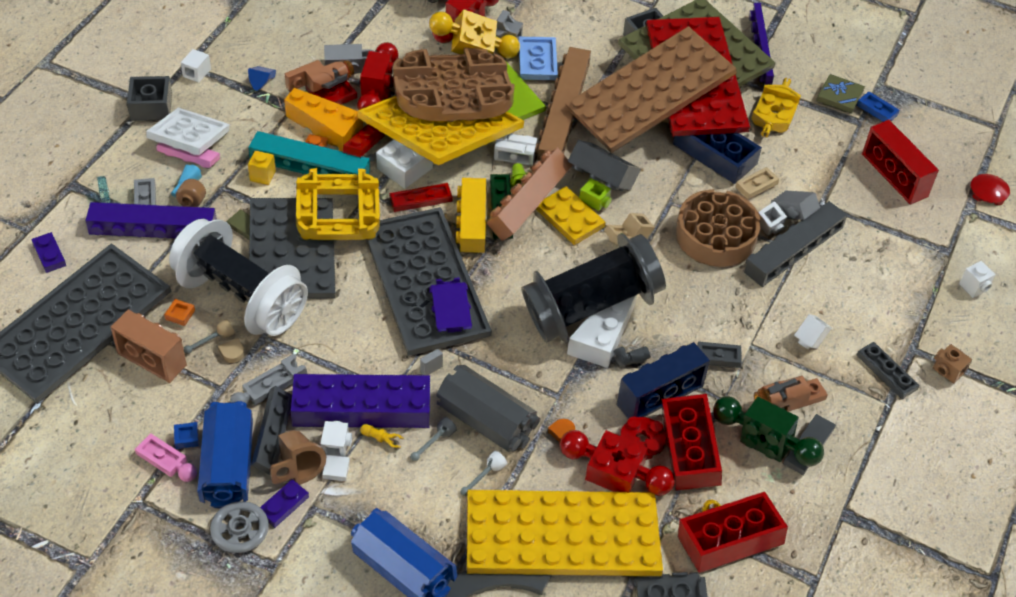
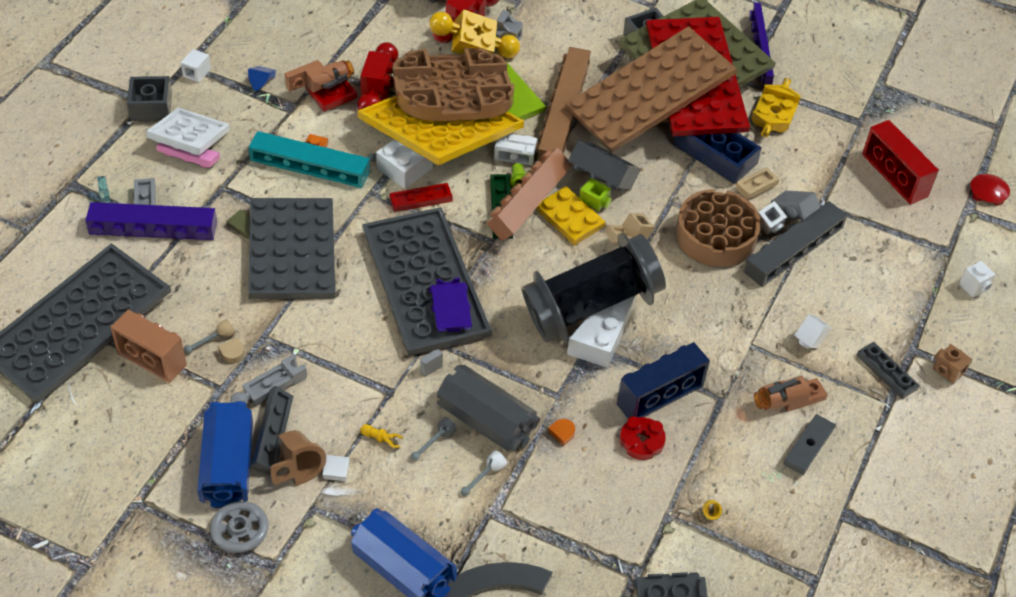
(48, 252): dark purple plate -> none
(166, 458): bright pink plate -> none
(179, 312): orange plate -> none
(186, 435): blue plate -> none
(189, 172): medium azure cone -> none
(191, 193): medium nougat head -> none
(205, 253): white brick -> none
(261, 167): yellow brick -> none
(284, 502): dark purple plate -> none
(323, 117): light orange wedge -> none
(336, 438): white brick -> none
(337, 184): yellow plate -> none
(346, 52): light grey brick -> none
(361, 400): dark purple brick -> none
(363, 141): red plate -> none
(473, 215): yellow brick -> none
(538, 58): light blue plate -> none
(563, 533): yellow plate -> none
(616, 463): red brick -> none
(633, 357): dark grey arm -> none
(691, 442): red brick -> none
(722, 354): dark grey plate -> none
(732, 531): red brick -> none
(769, 430): dark green brick -> none
(840, 93): olive tile -> none
(877, 107): blue plate -> none

